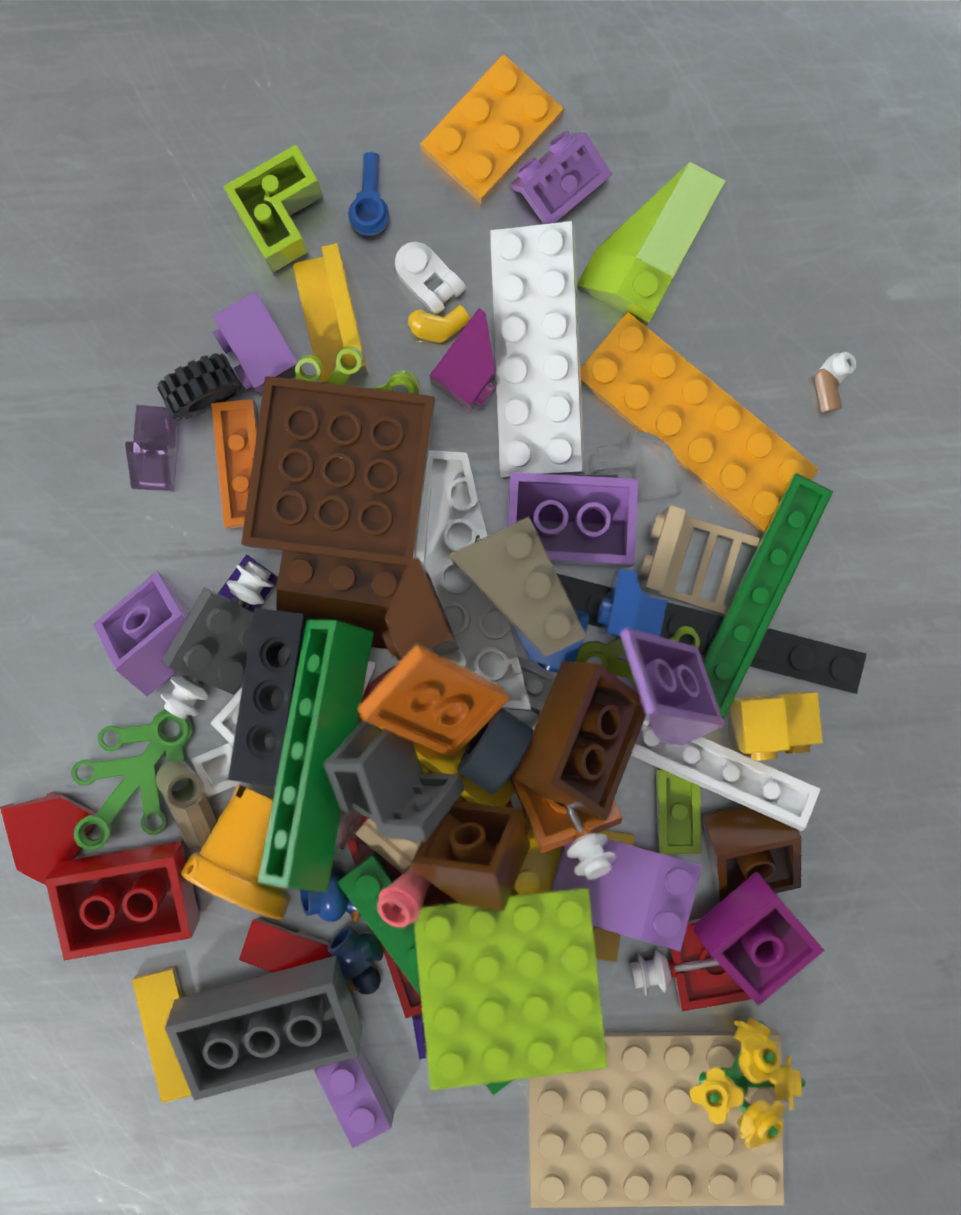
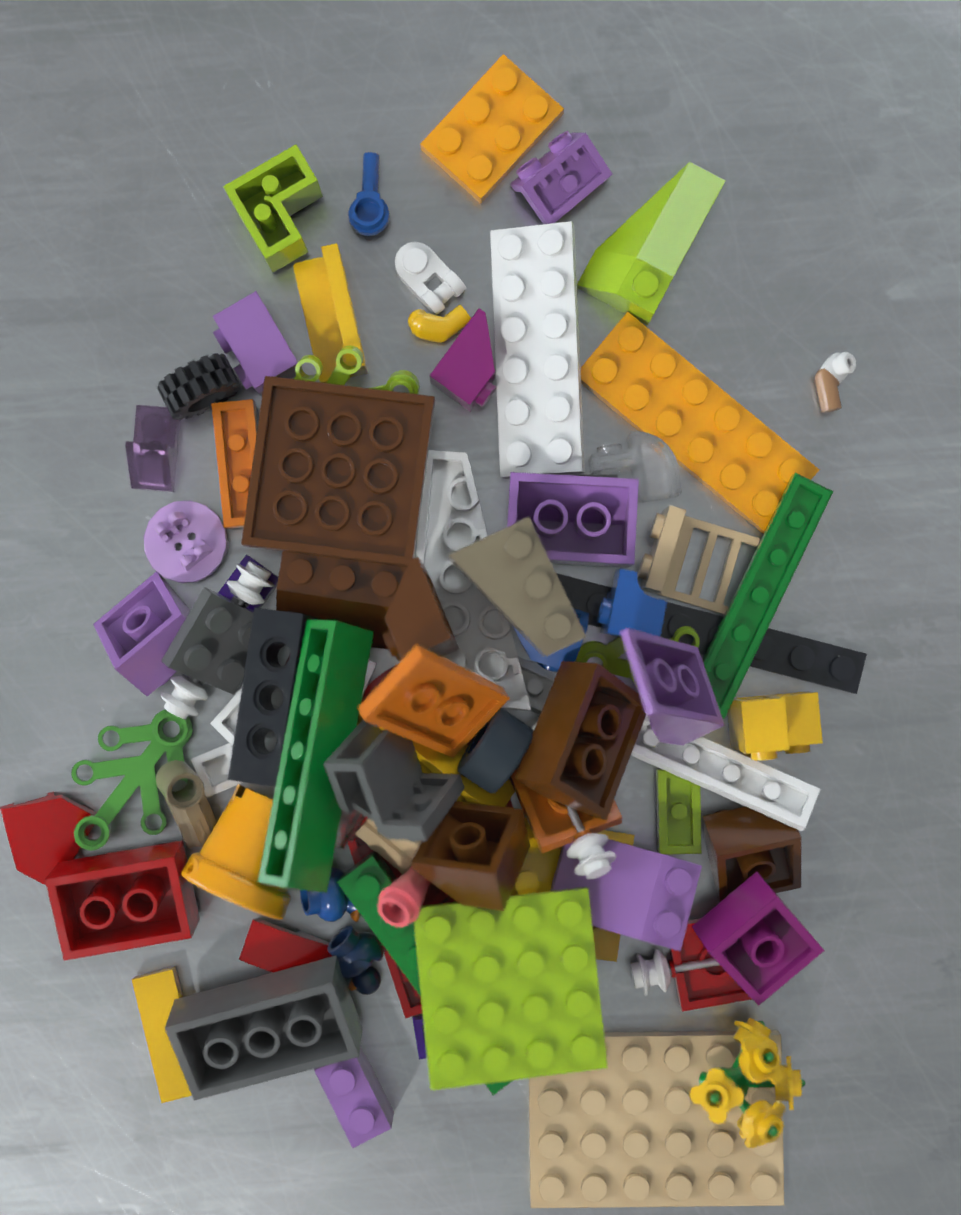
(198, 556): none -> lavender plate

